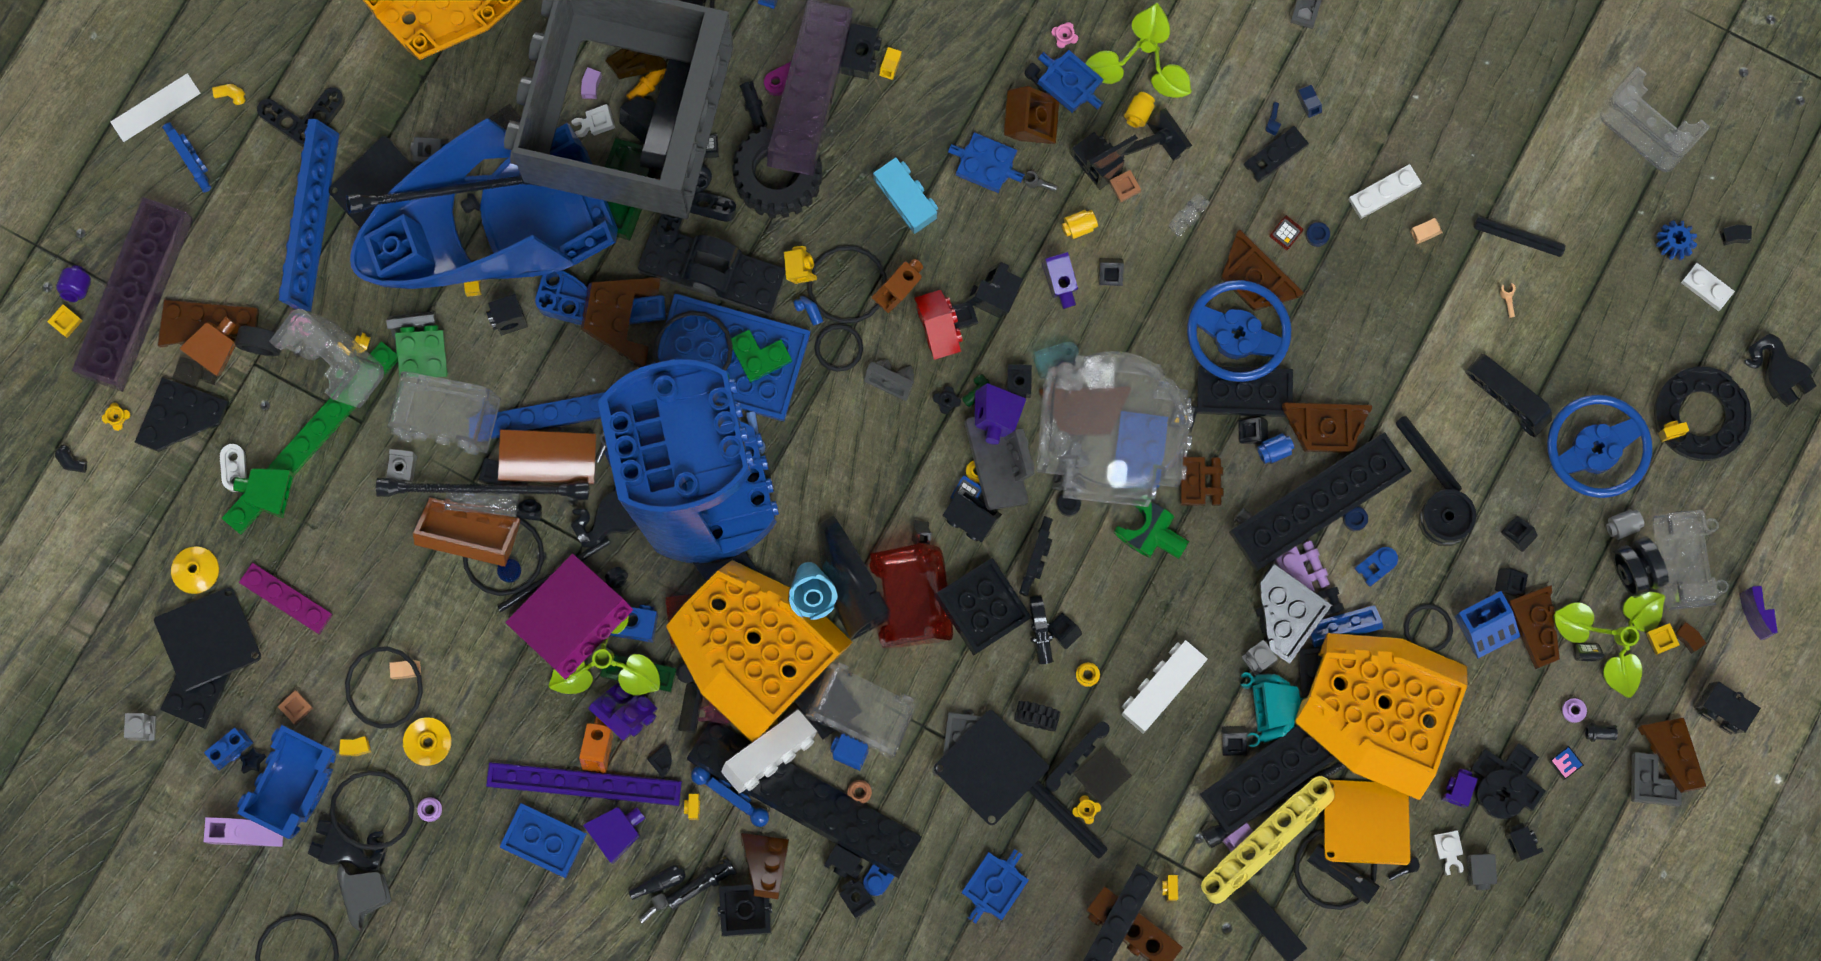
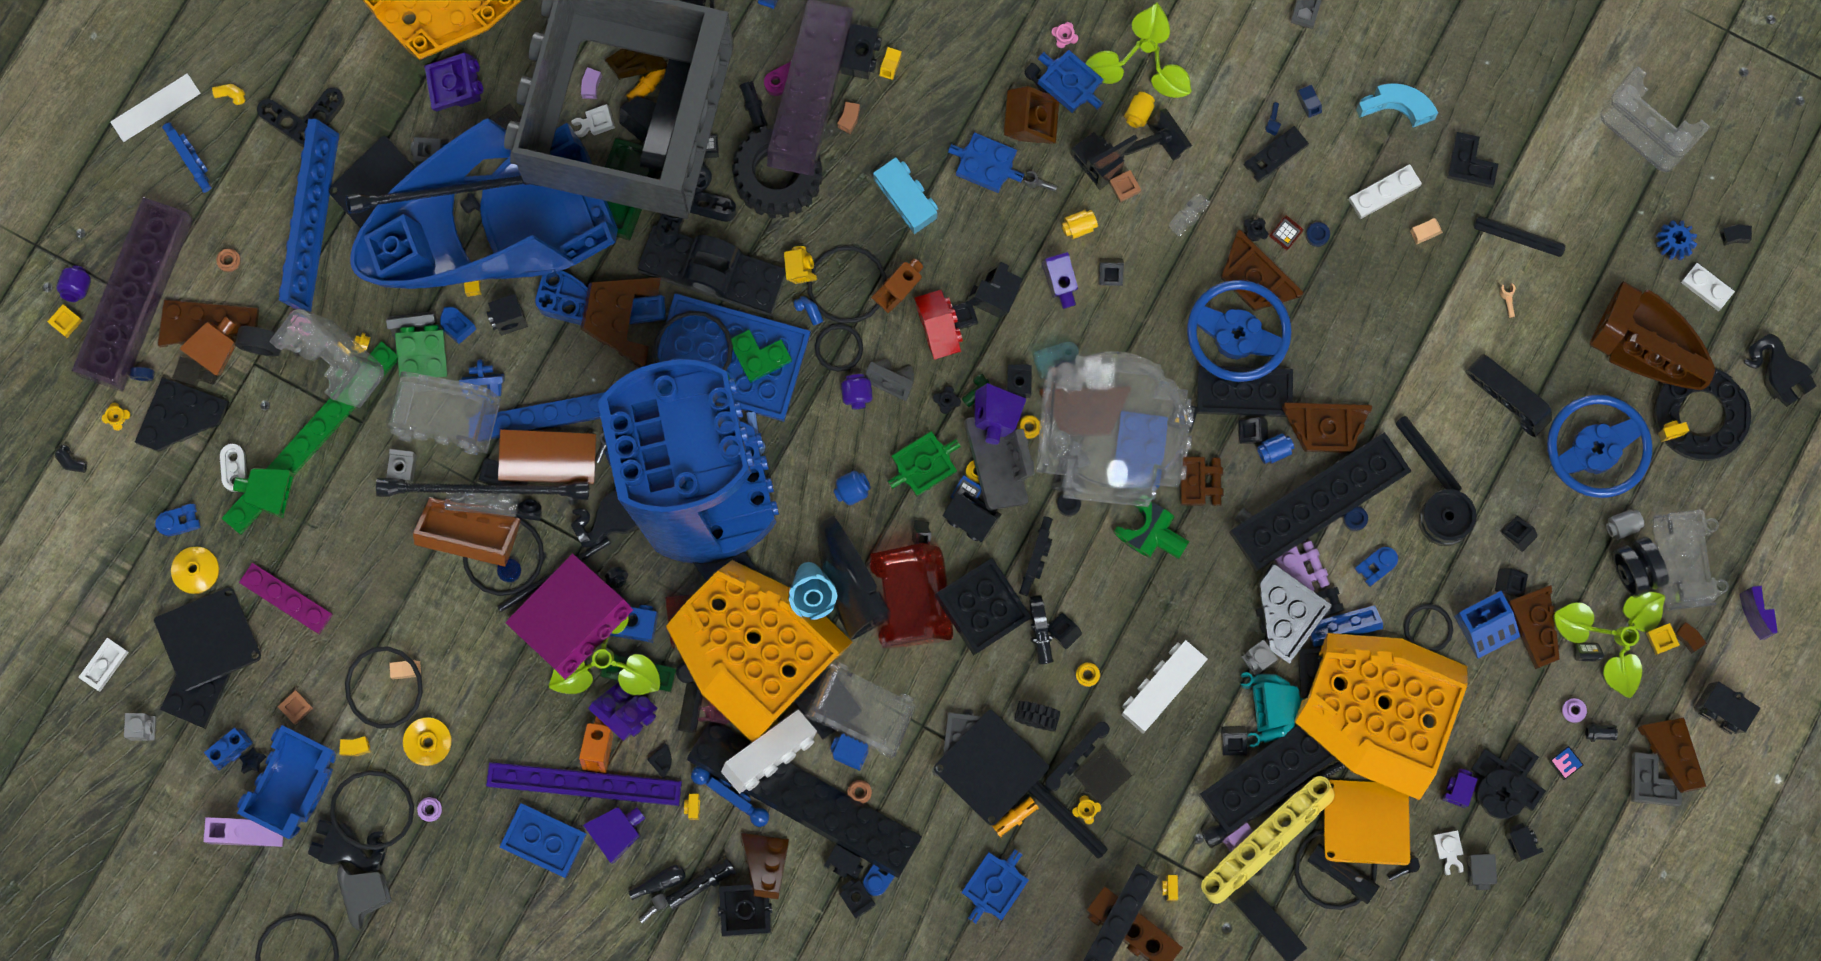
(103, 664): none -> white plate
(142, 374): none -> dark blue tile
(169, 522): none -> blue plate
(223, 255): none -> nougat plate
(453, 82): none -> dark purple plate
(456, 324): none -> blue plate
(493, 381): none -> blue hips
(849, 118): none -> nougat piece
(852, 487): none -> blue head
(856, 391): none -> dark purple head
(924, 464): none -> green plate
(1015, 816): none -> light orange pin
(1029, 419): none -> yellow plate
(1252, 233): none -> black plate
(1402, 98): none -> medium azure arch
(1466, 167): none -> black plate
(1652, 340): none -> reddish brown panel

